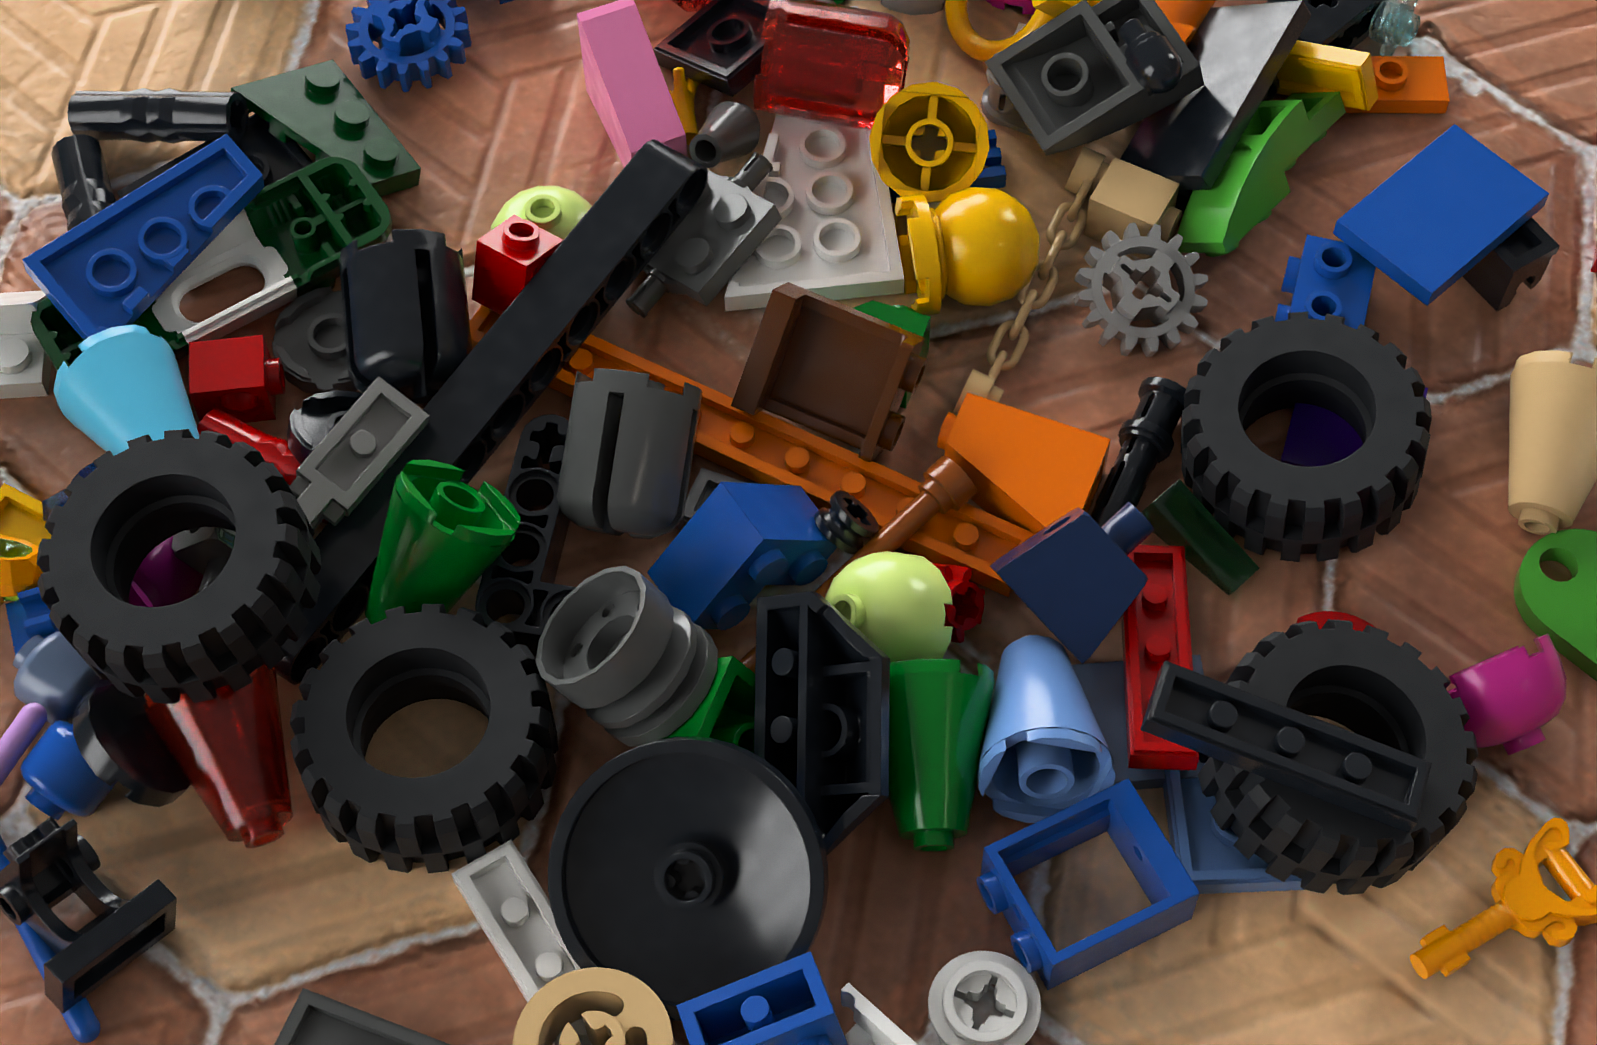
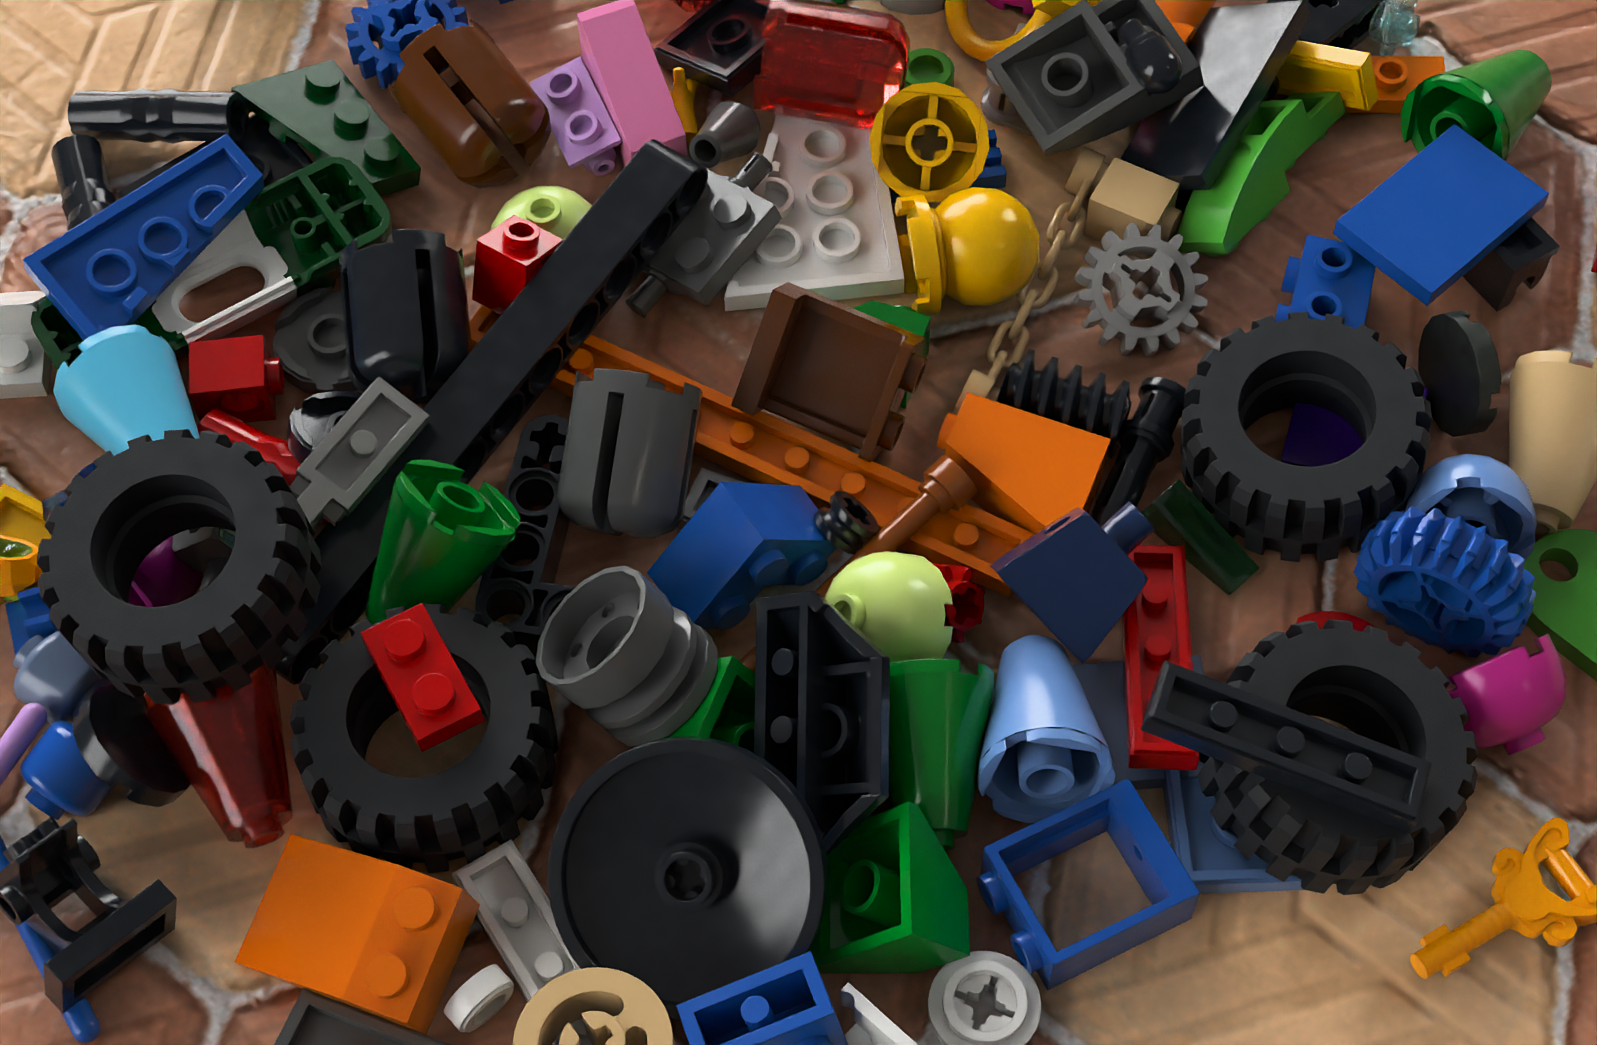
(359, 931): none -> orange slope
(422, 677): none -> red plate
(477, 72): none -> reddish brown cylinder
(479, 998): none -> white tile
(579, 117): none -> lavender hinge
(892, 900): none -> green slope
(929, 66): none -> bright green tile
(1067, 398): none -> black piece
(1445, 582): none -> blue gear
(1460, 373): none -> pearl dark grey tile
(1484, 494): none -> medium blue cylinder
(1485, 99): none -> green cone

